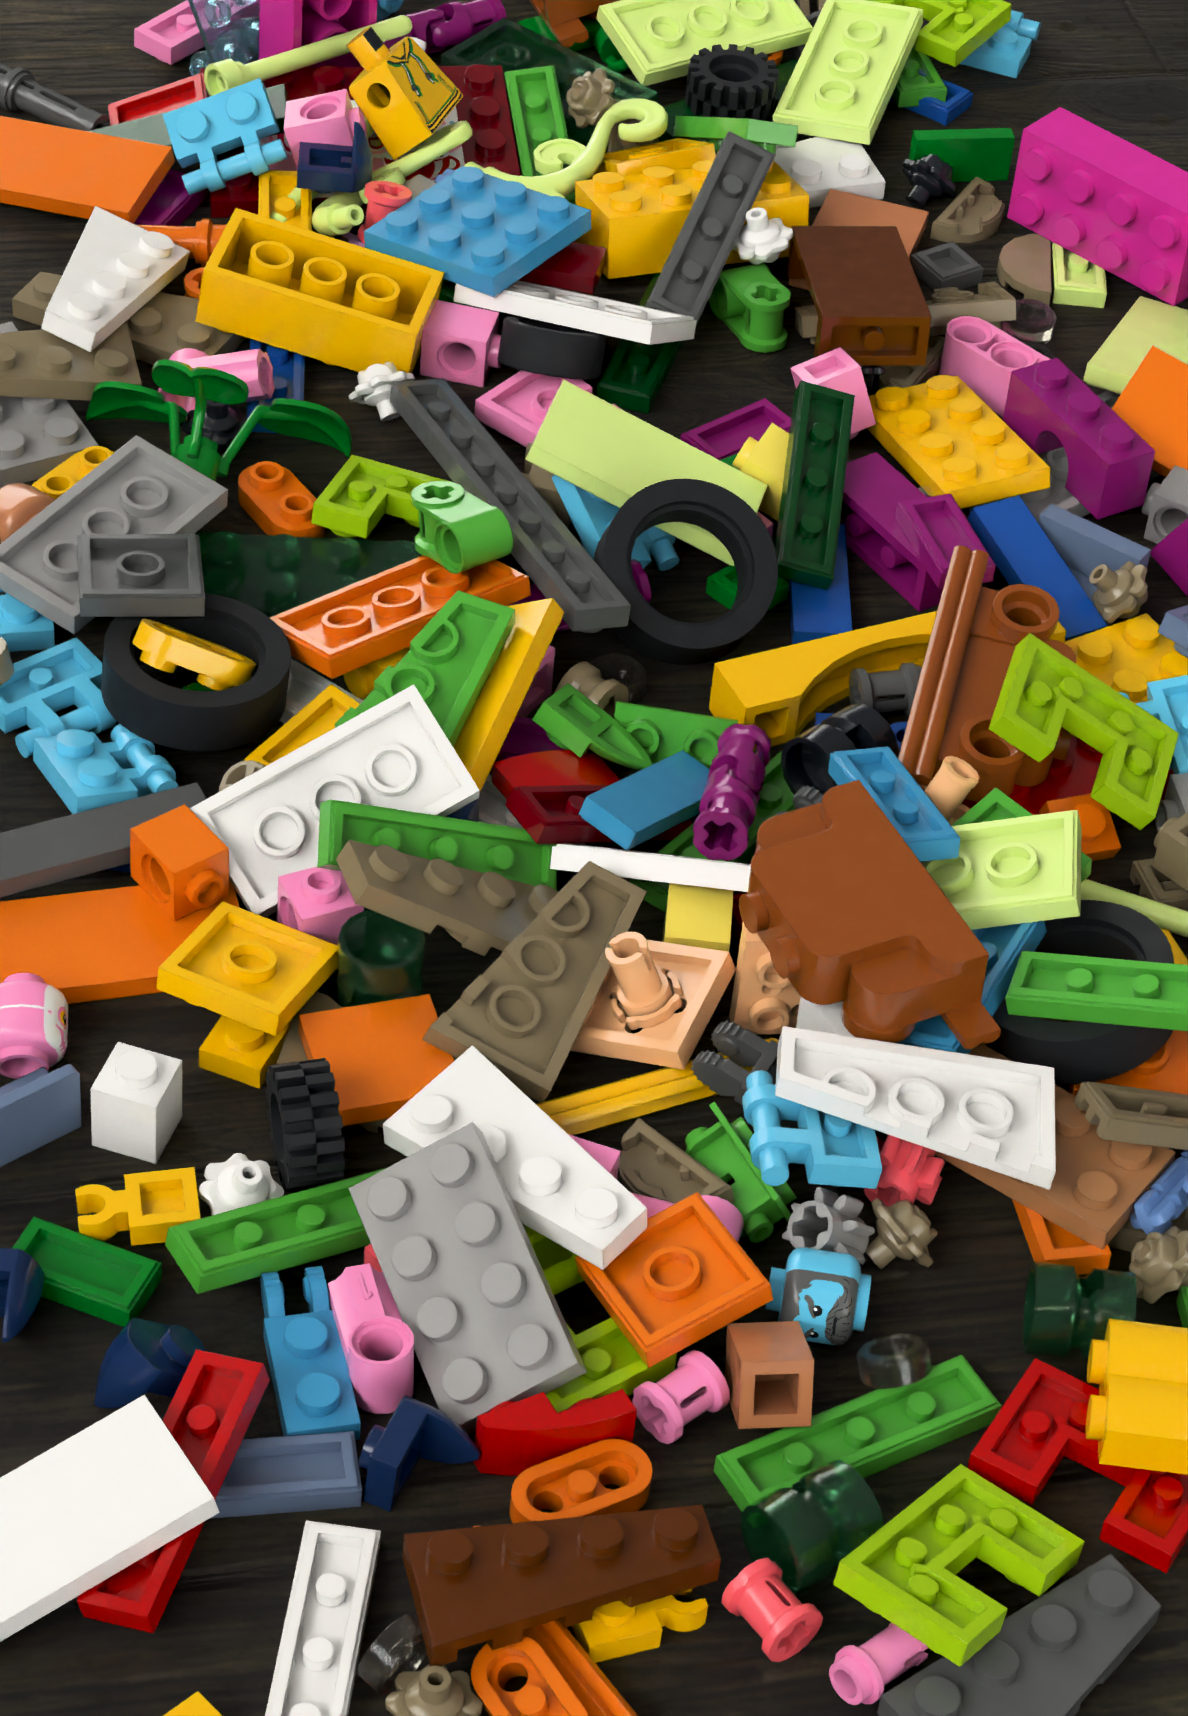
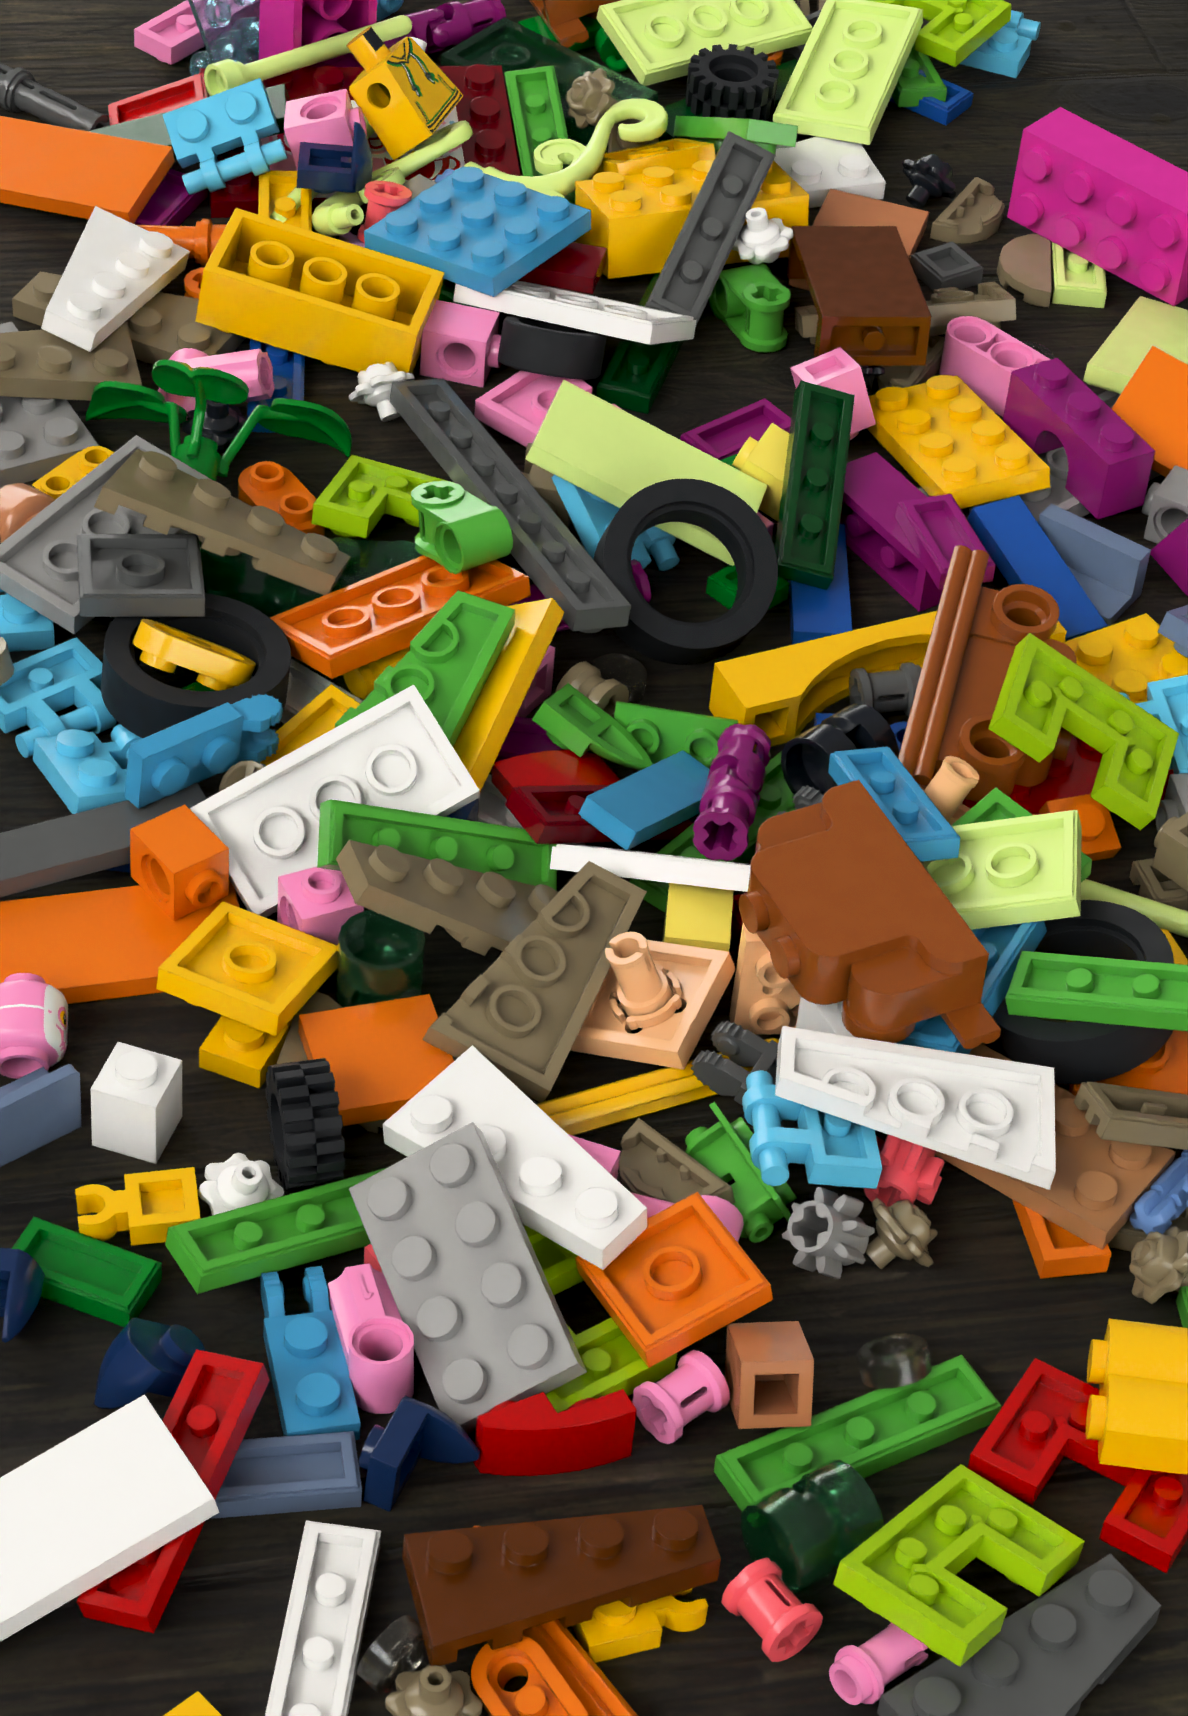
(201, 748): none -> dark azure hinge
(223, 523): none -> dark tan wing
(576, 1480): orange plate -> none
(822, 1293): head -> none
(969, 152): green tile -> none
(1033, 322): clear smoke tile -> none
(1072, 1310): clear green wheel -> none
(1119, 591): dark tan plant -> none

